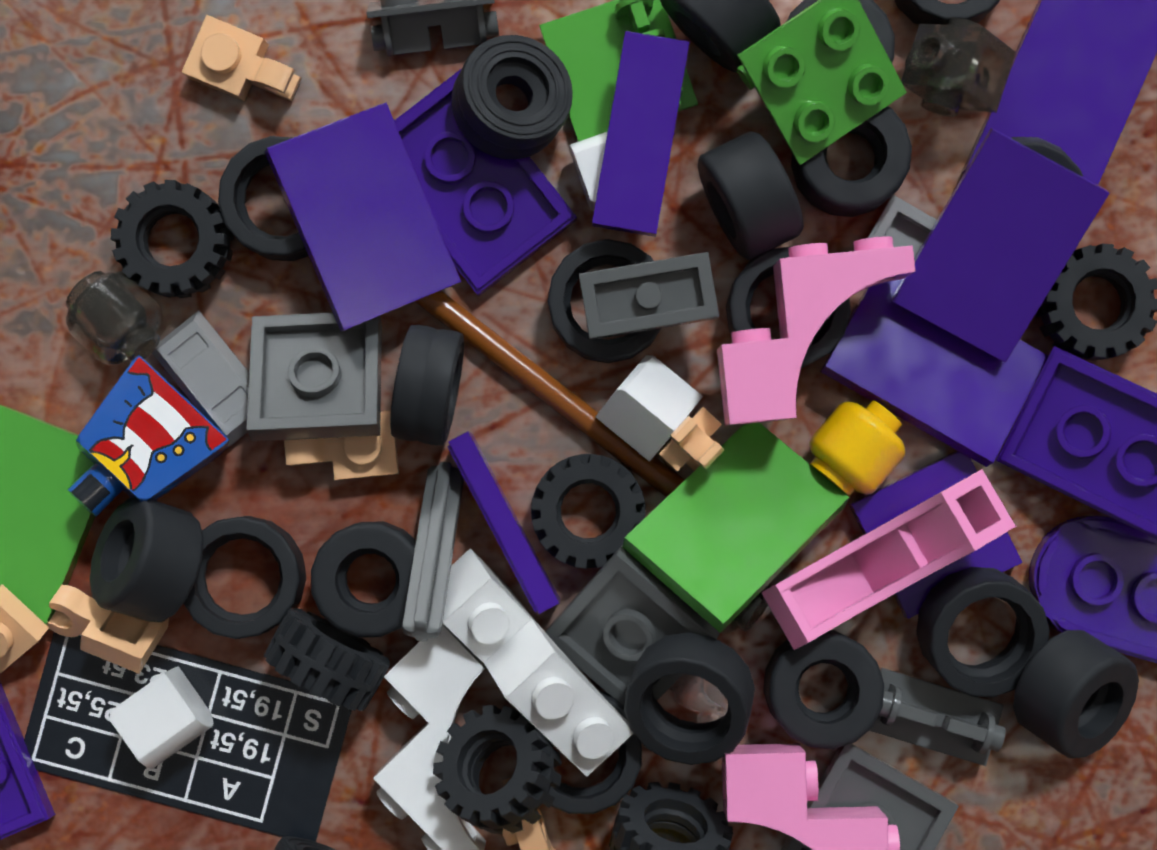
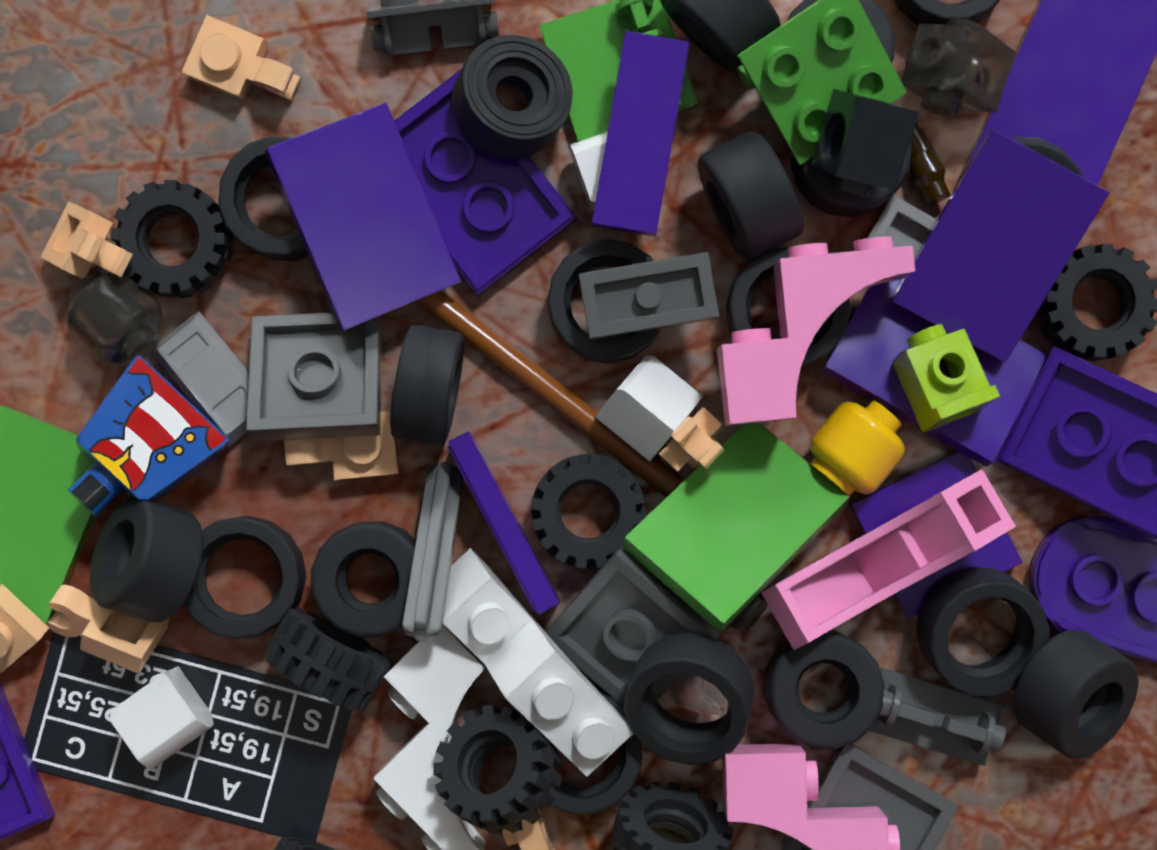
(83, 243): none -> light nougat plate
(863, 142): none -> black brick
(927, 169): none -> dark brown piece
(932, 395): none -> lime brick

